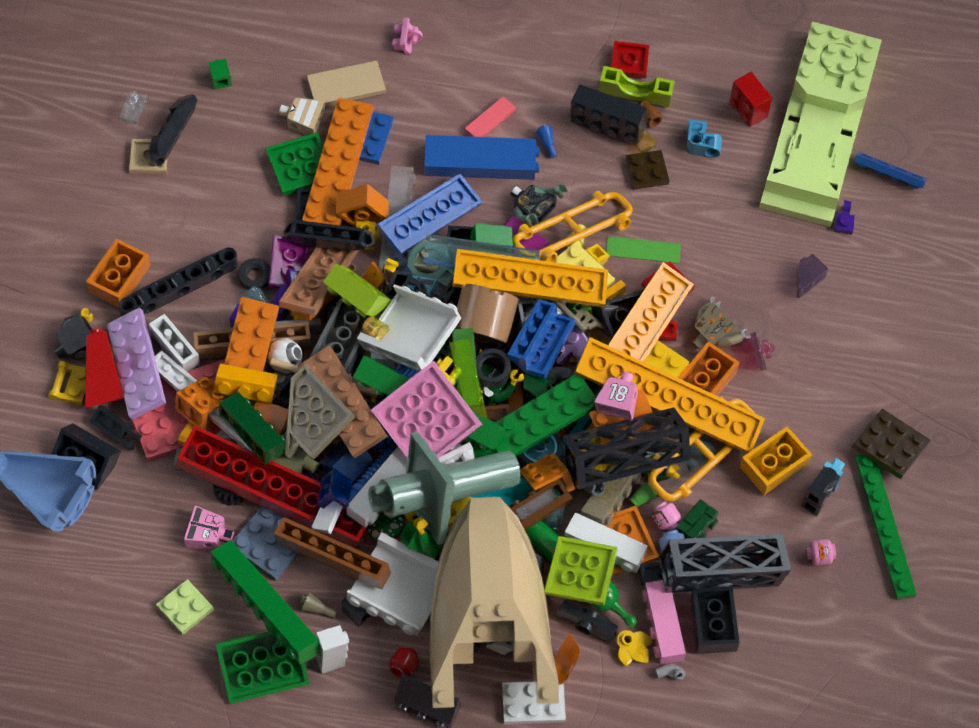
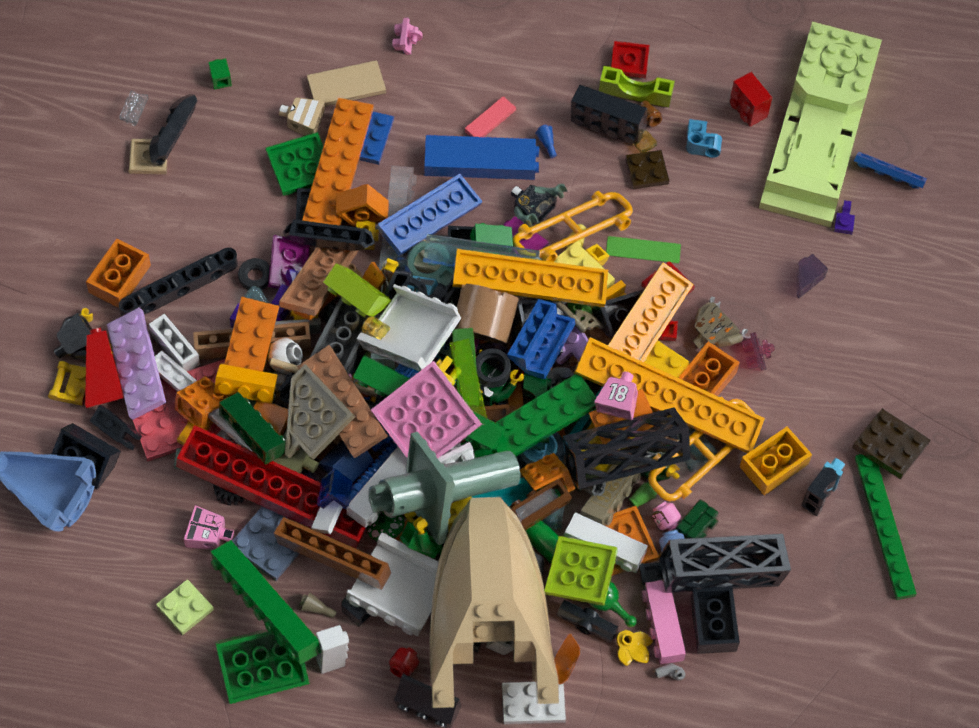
(821, 552): bright pink head -> none

